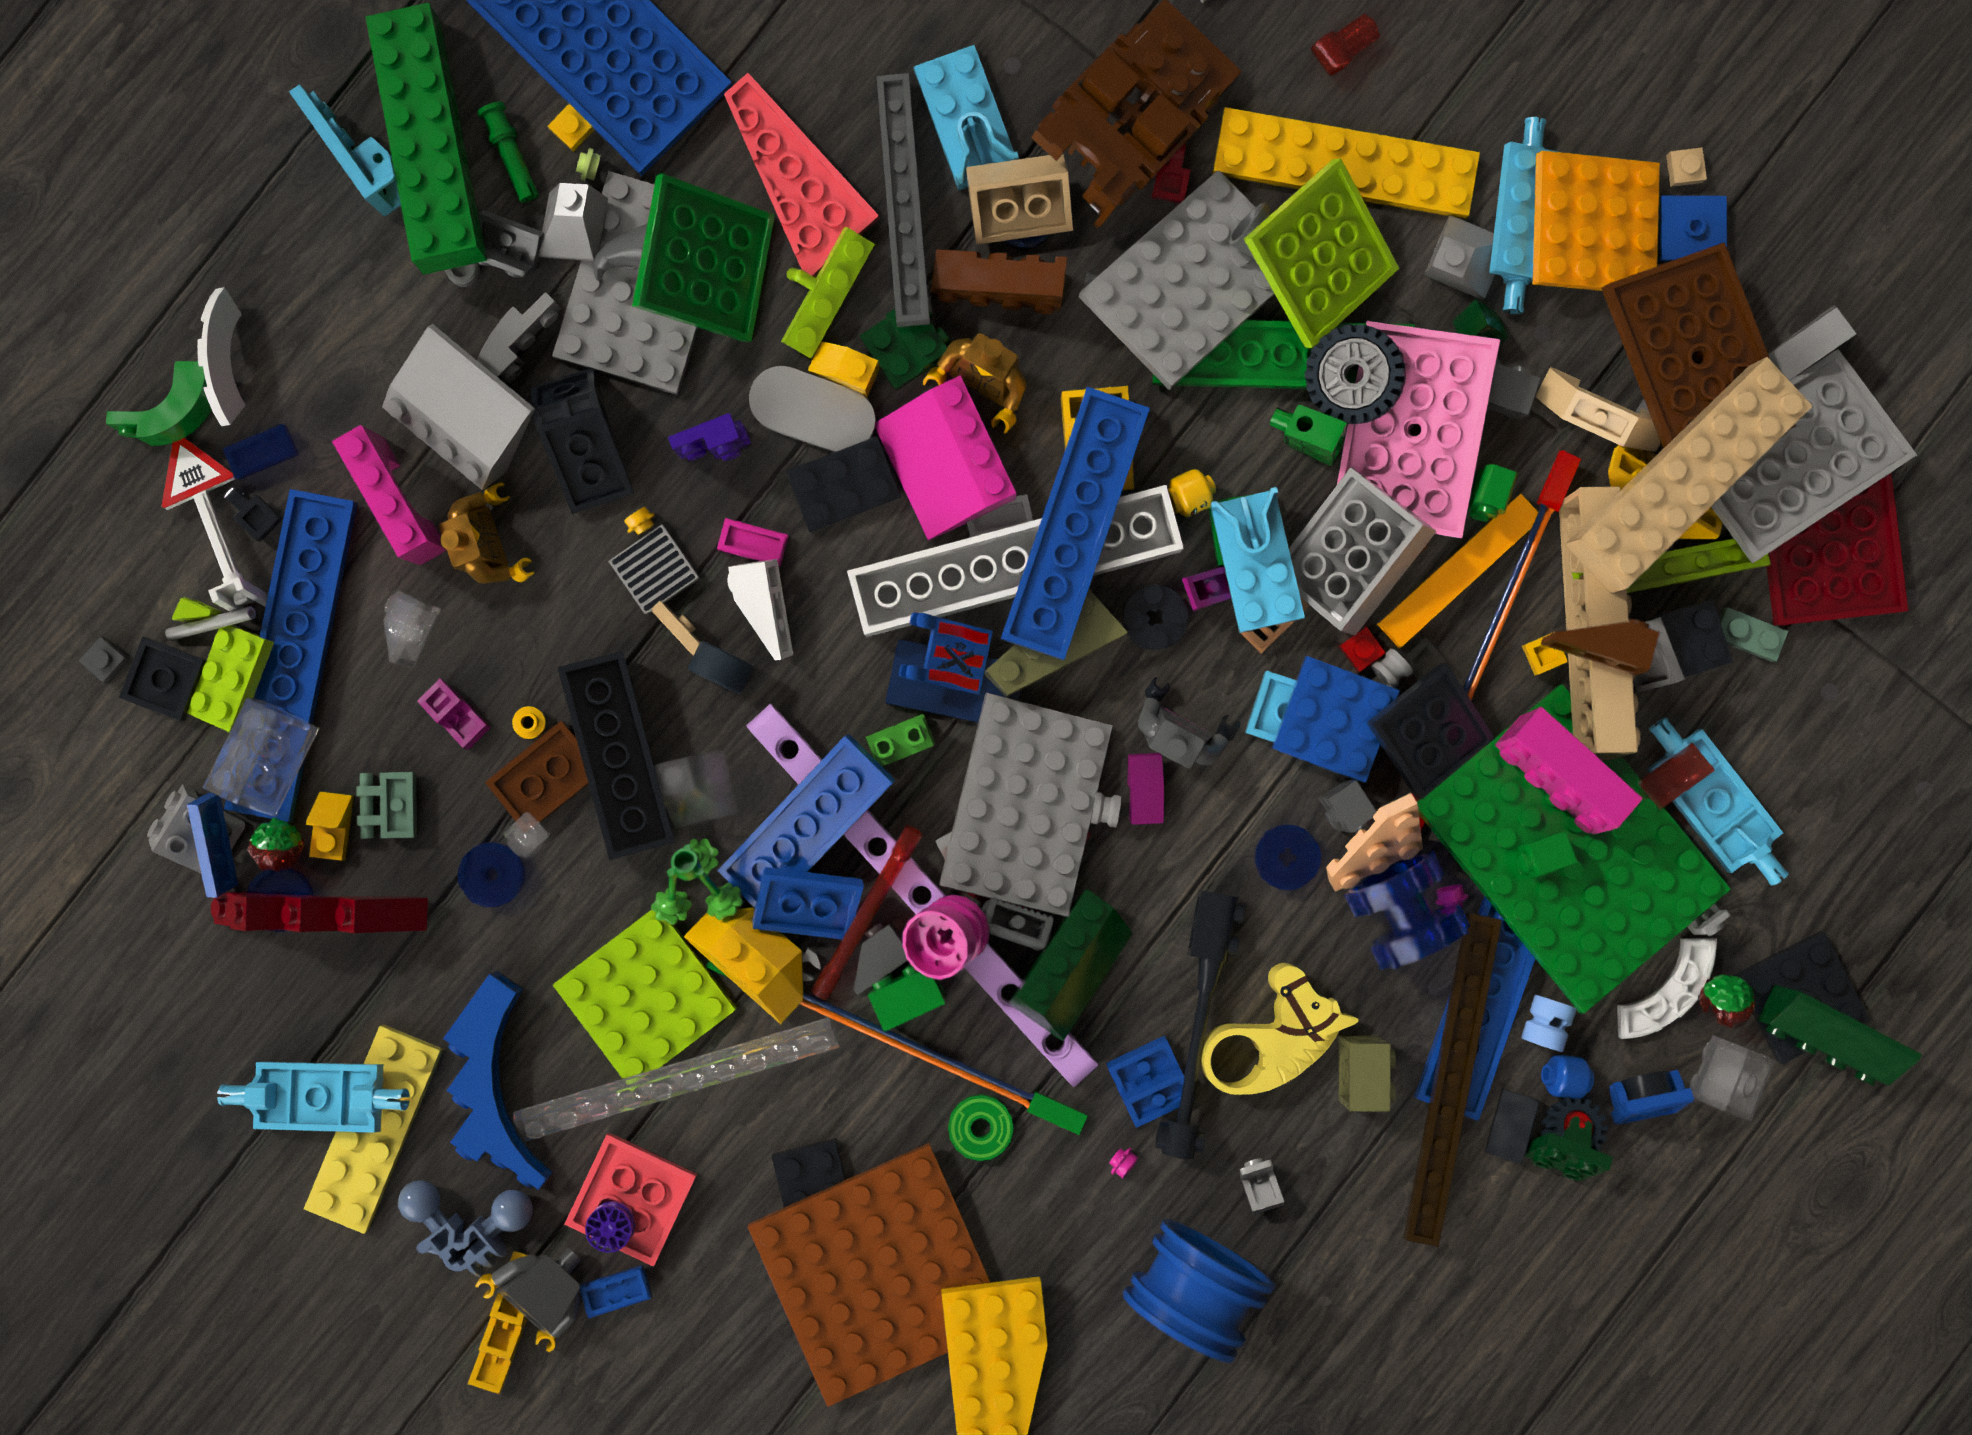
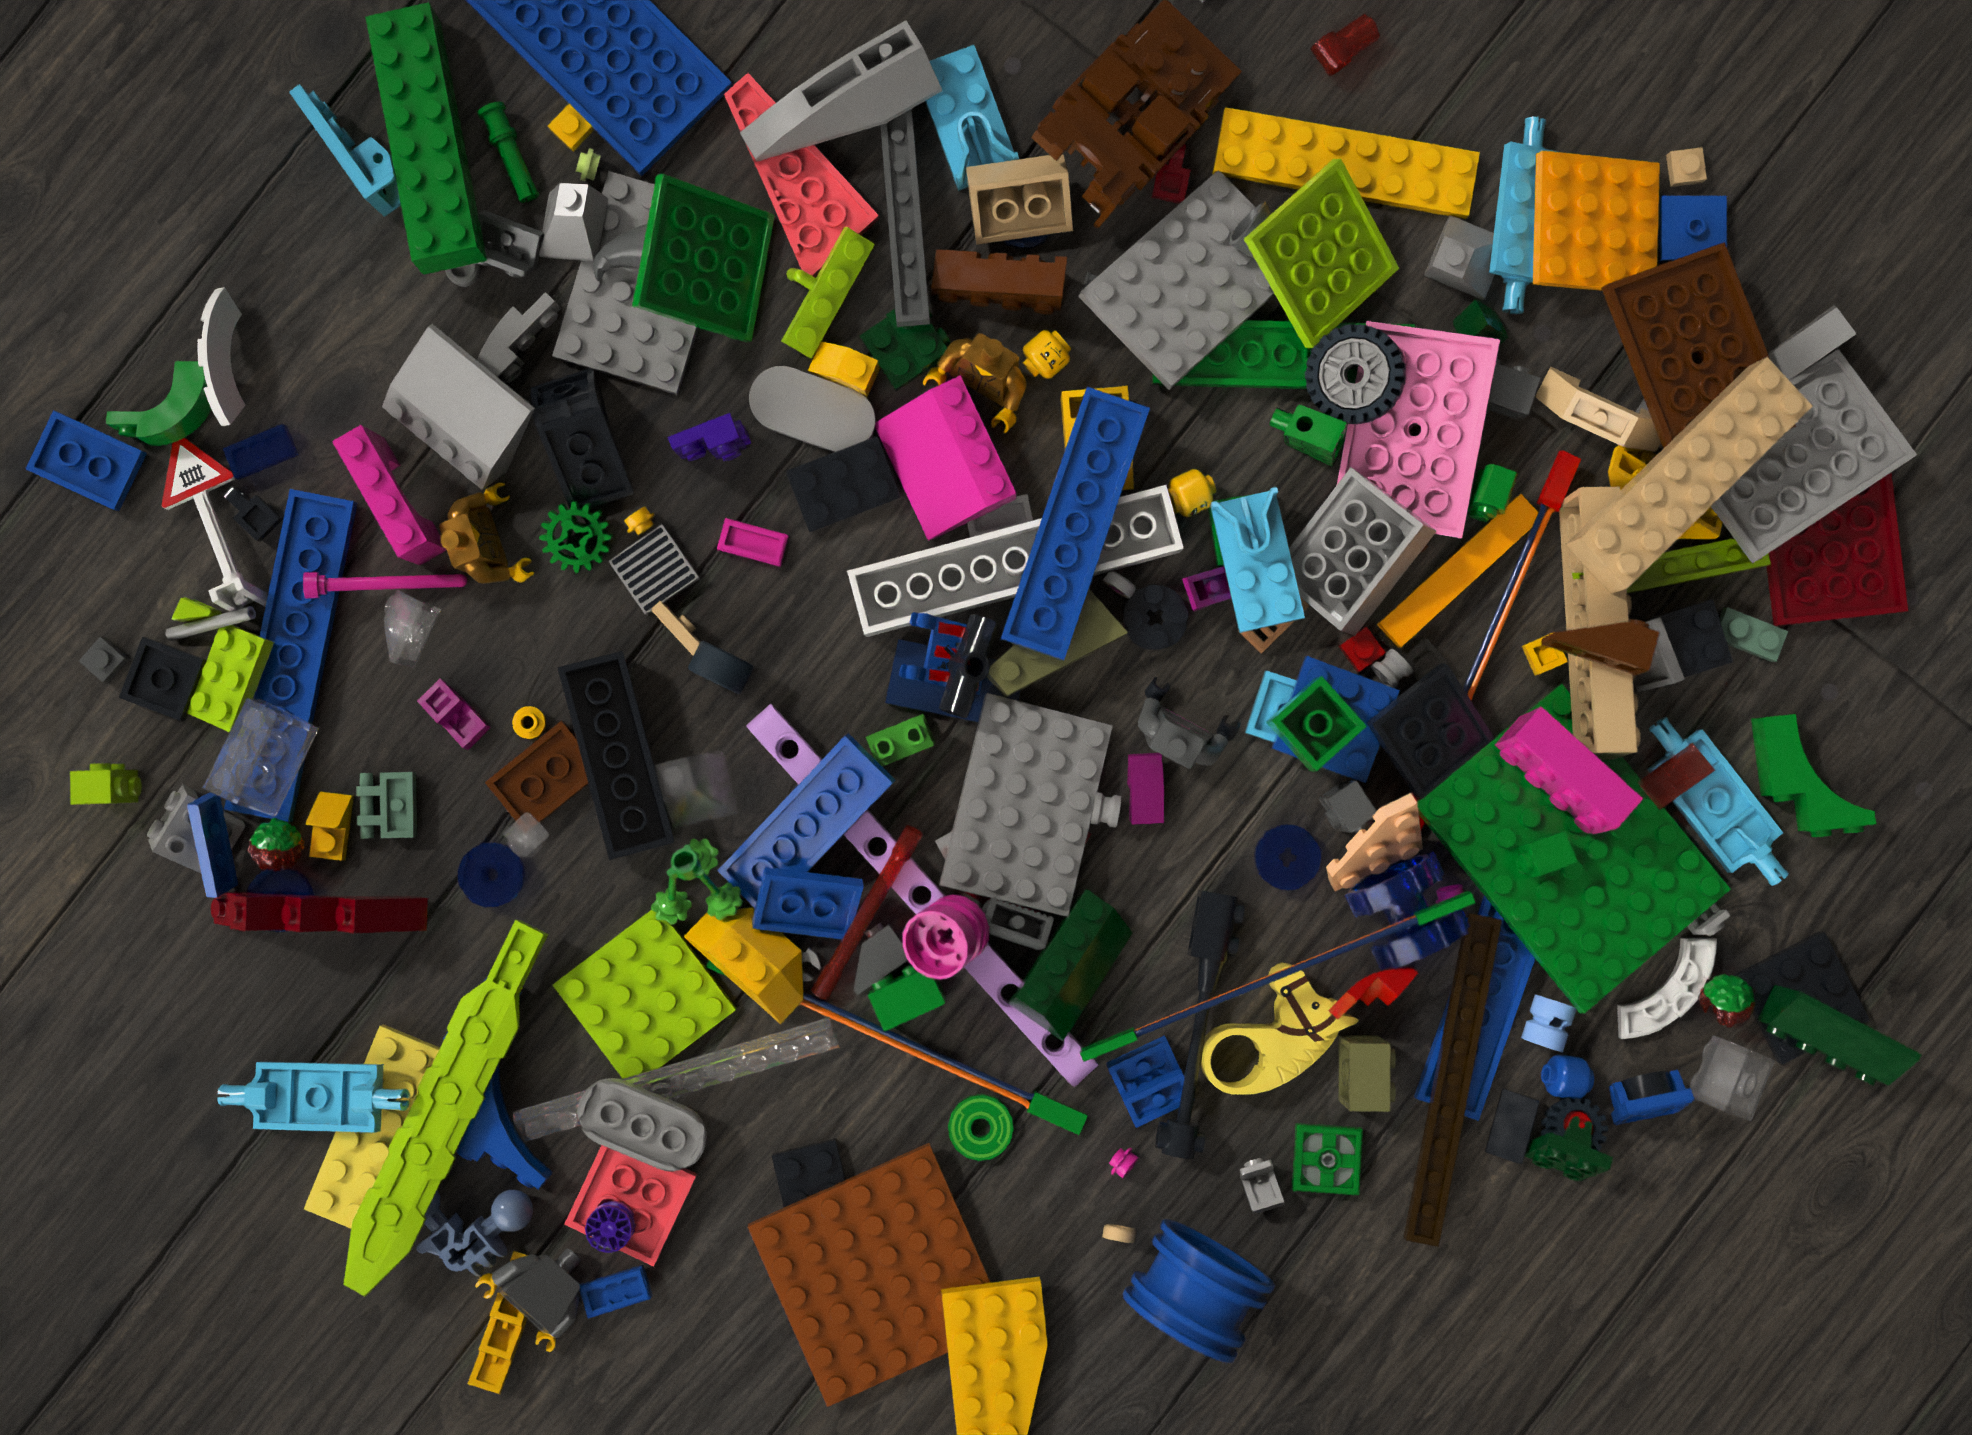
(86, 461): none -> blue plate
(105, 785): none -> lime brick
(317, 585): none -> dark pink piece
(440, 1115): none -> lime plate
(581, 550): none -> green gear
(642, 1124): none -> light grey tile
(761, 599): white slope -> none
(848, 96): none -> light grey wedge
(976, 648): none -> black piece
(1046, 354): none -> yellow head
(1119, 584): none -> light grey tile
(1119, 1233): none -> tan tile
(1316, 724): none -> green brick
(1327, 1159): none -> green piece
(1383, 984): none -> red slope
(1420, 917): none -> piece
(1789, 776): none -> green arch

